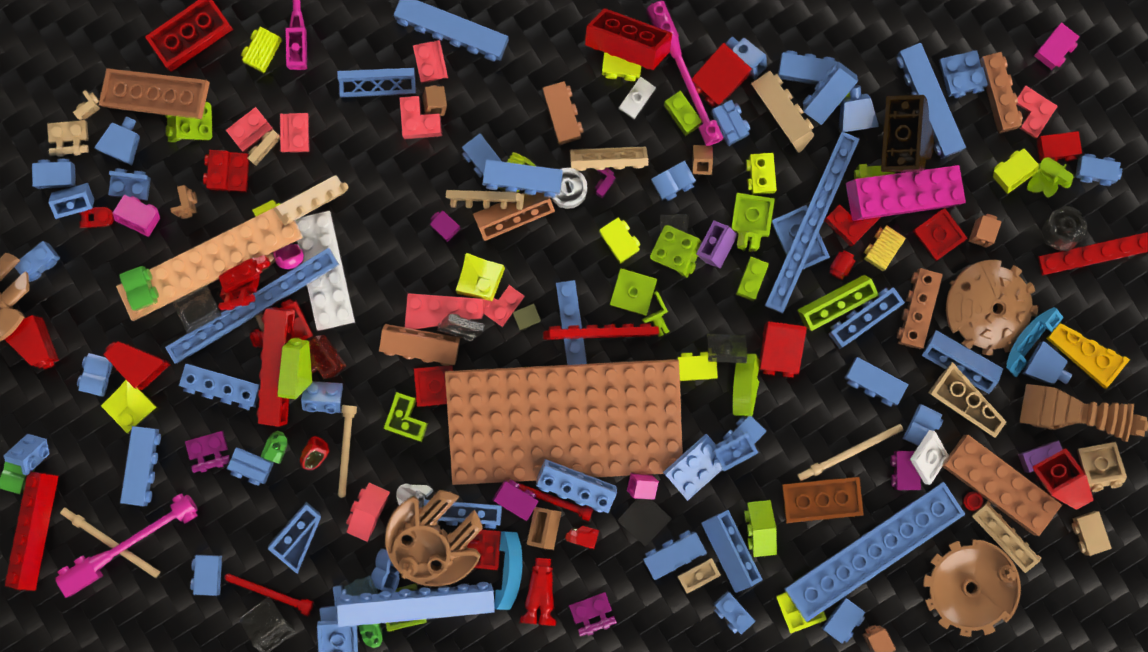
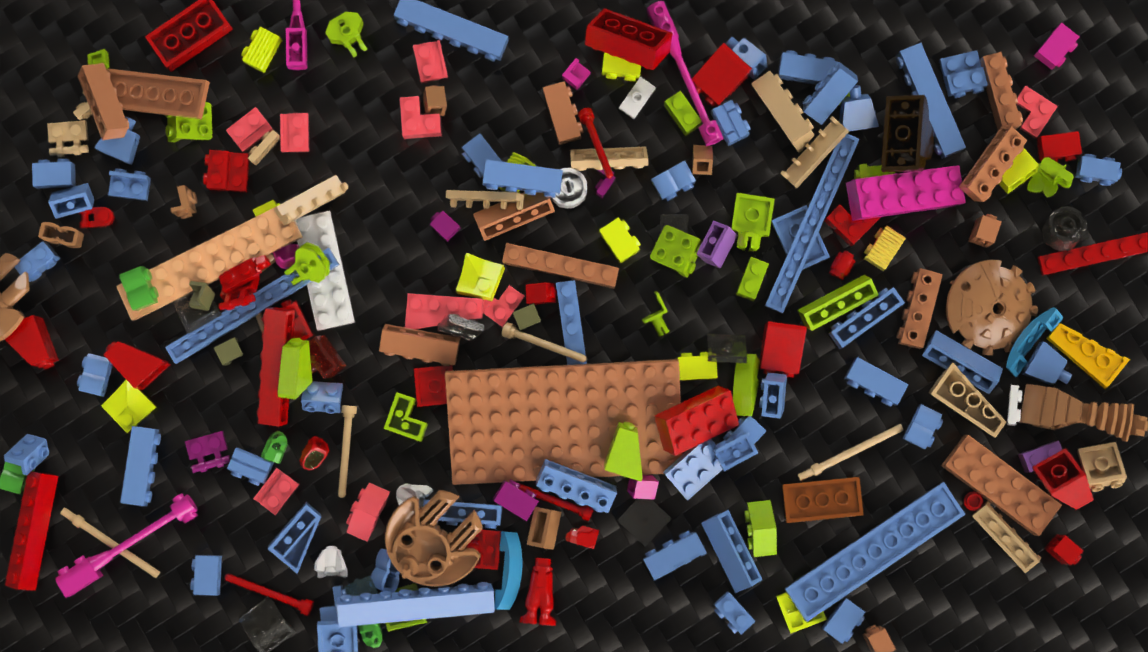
(61, 235): none -> medium nougat brick
(99, 57): none -> lime plate
(103, 101): none -> nougat brick
(136, 215): dark pink brick -> none
(202, 296): none -> olive panel
(219, 385): medium blue brick -> none
(228, 351): none -> olive panel
(256, 338): red plate -> none
(276, 491): none -> coral plate
(309, 264): none -> lime hinge
(331, 563): none -> white brick
(347, 33): none -> lime hinge
(376, 75): medium blue fence -> none
(511, 331): none -> tan piece
(541, 293): none -> red brick
(560, 265): none -> nougat brick
(575, 74): none -> dark pink panel
(587, 118): none -> red piece
(590, 608): magenta plate -> none
(593, 331): red plate -> none
(624, 452): none -> lime slope
(633, 292): lime plate -> none
(696, 420): none -> red brick
(699, 575): tan plate -> none
(761, 173): neon yellow brick -> none
(774, 395): none -> medium blue brick
(815, 152): none -> tan hinge
(905, 473): magenta brick -> none
(929, 457): white plate -> none
(940, 234): red plate -> none
(993, 164): none -> nougat brick
(995, 585): medium nougat piece -> none
(1015, 397): none -> white plate
(1064, 550): none -> red brick
(1091, 533): tan brick -> none

